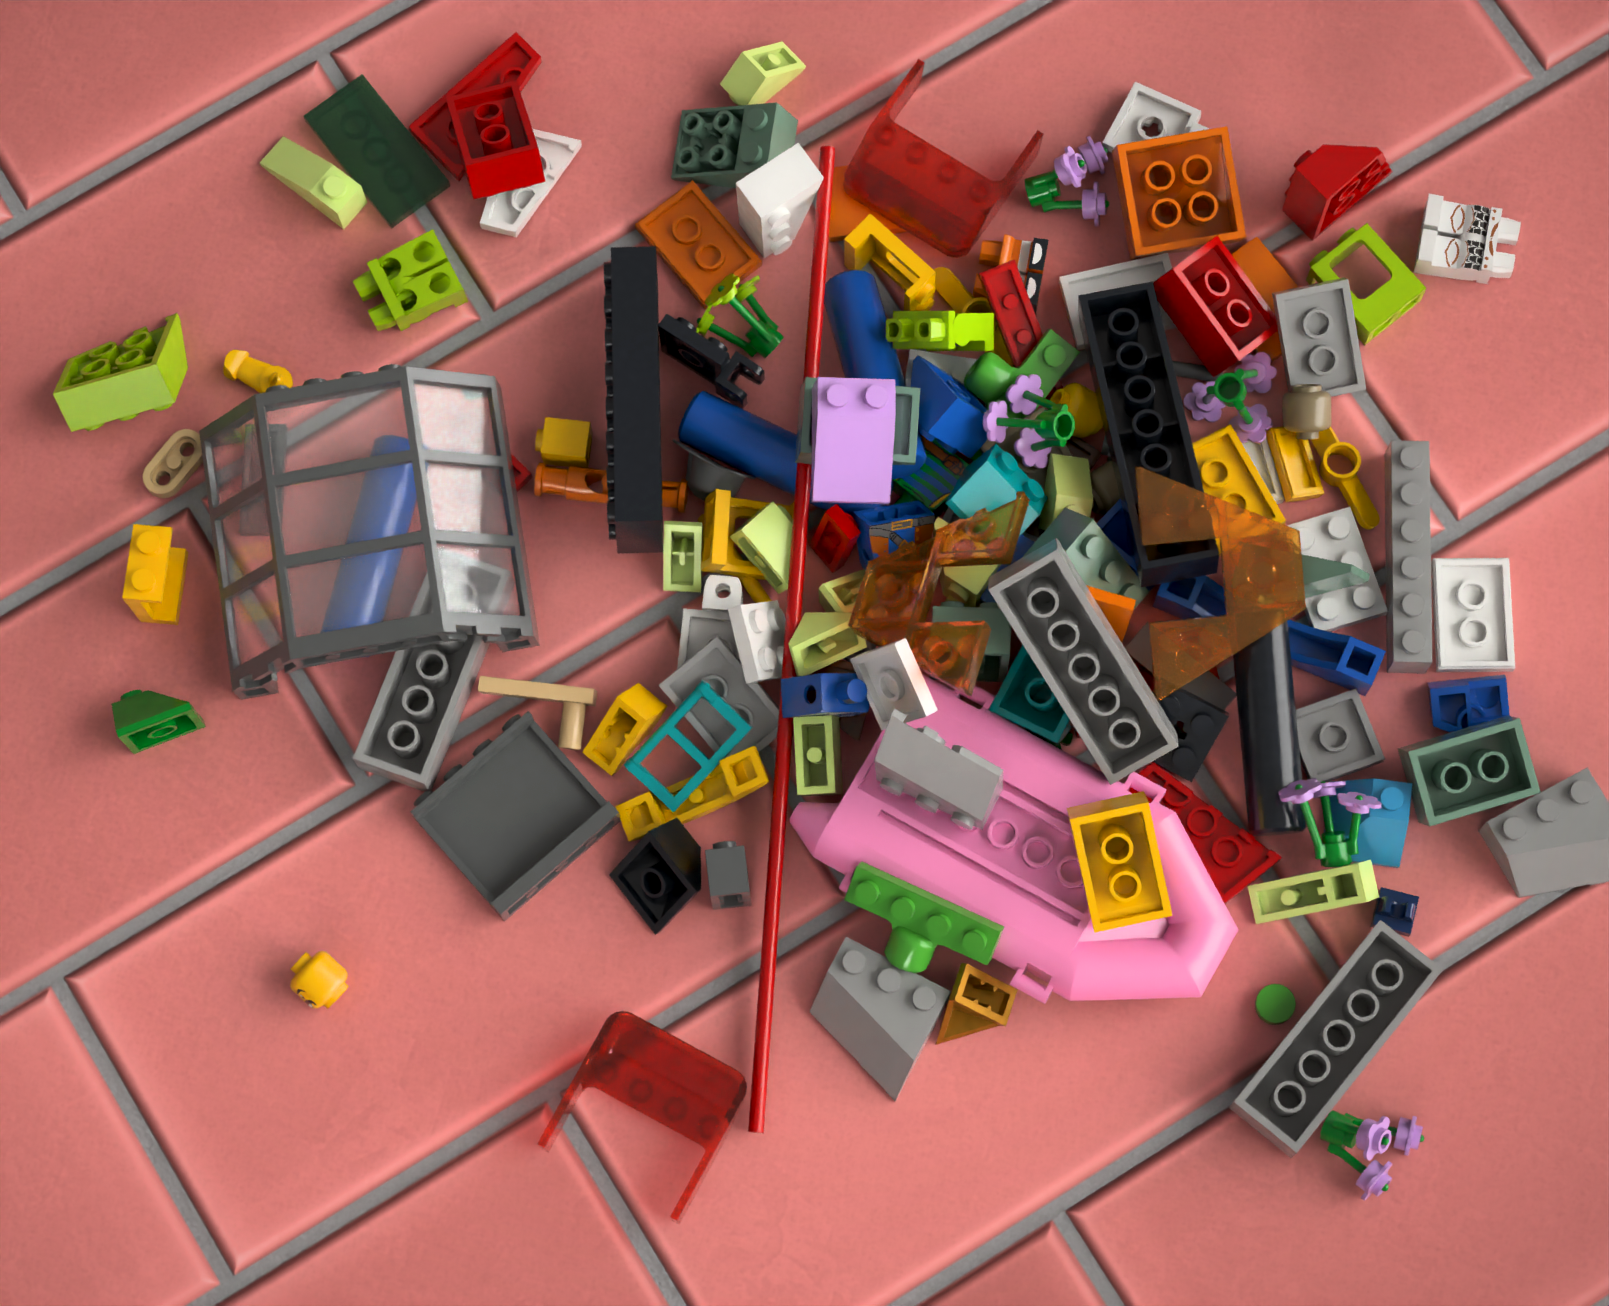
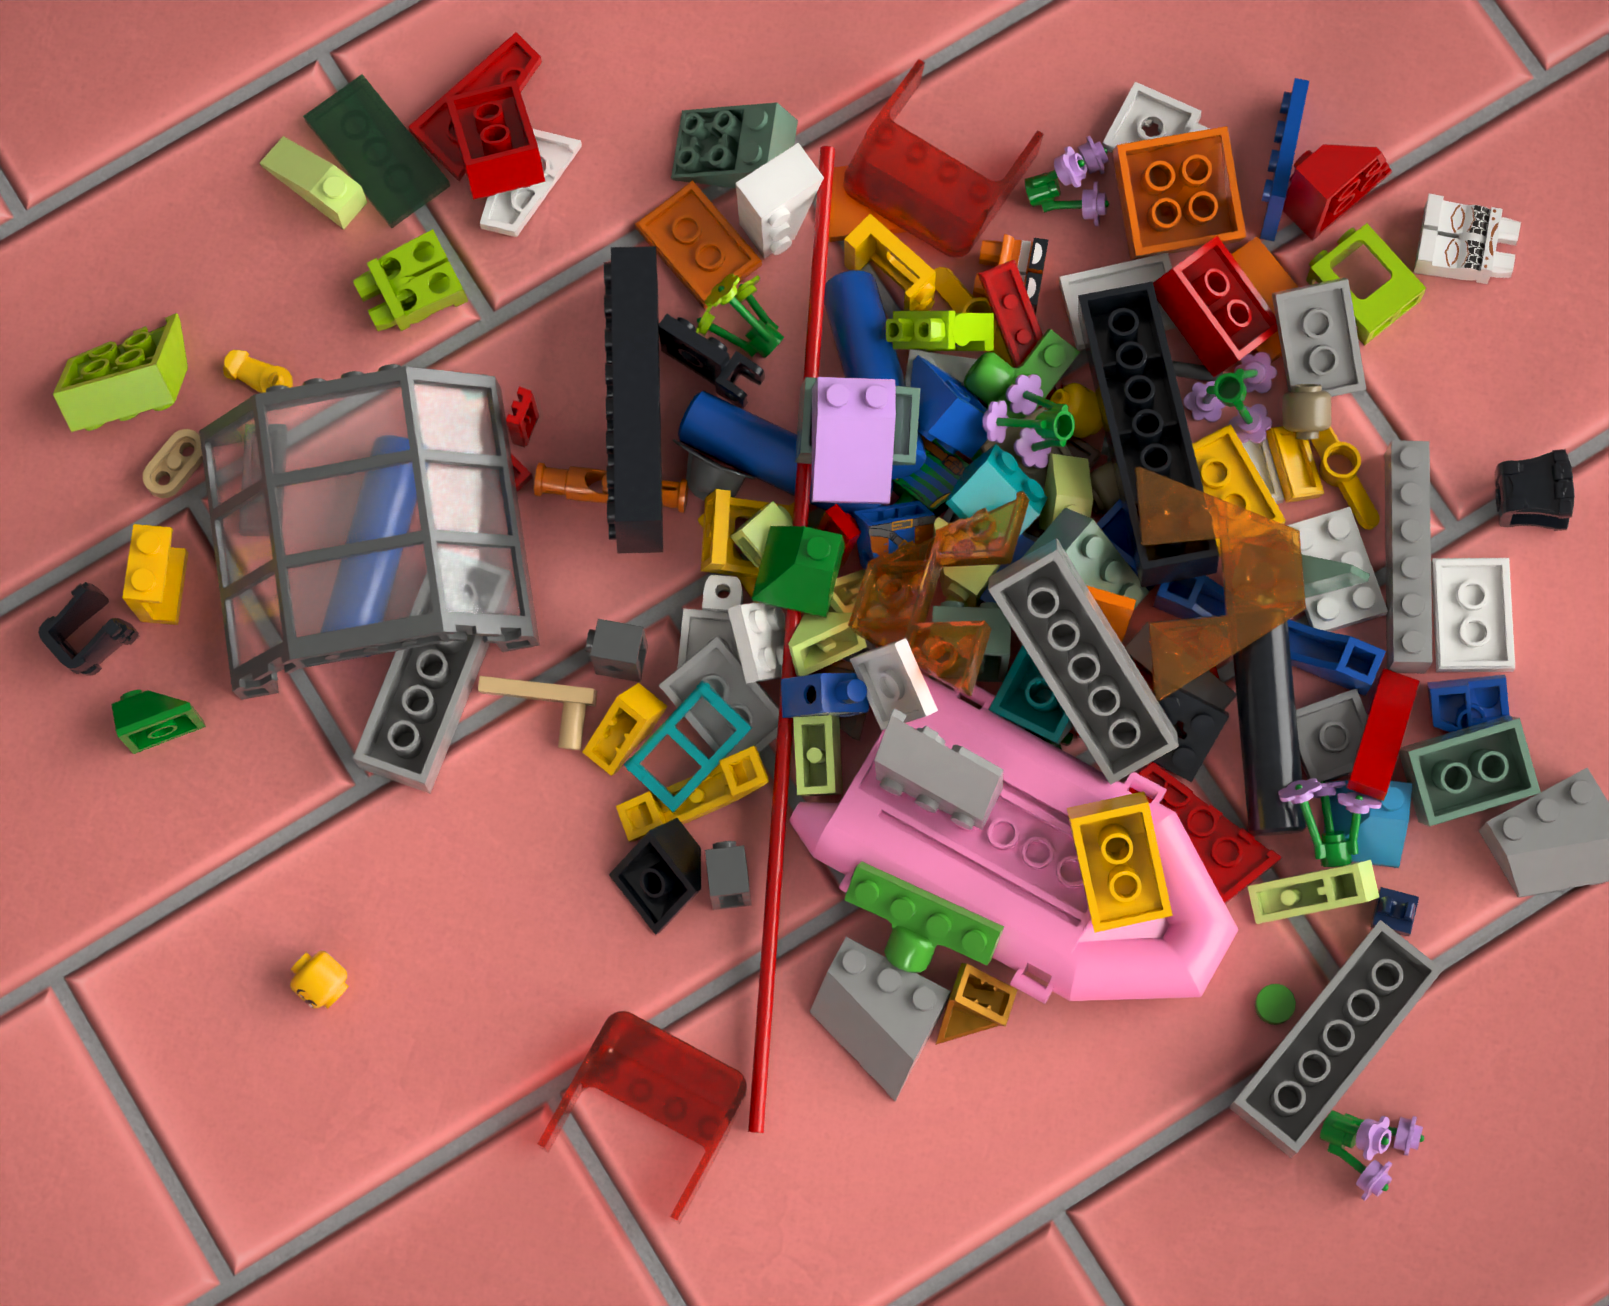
(85, 603): none -> black piece
(514, 815): dark grey panel -> none
(524, 417): none -> red tile
(565, 442): yellow brick -> none
(617, 650): none -> dark grey brick
(682, 556): yellowish green slope -> none
(761, 73): yellowish green slope -> none
(799, 569): none -> green slope
(1282, 160): none -> blue wing
(1383, 734): none -> red tile
(1535, 491): none -> black piece

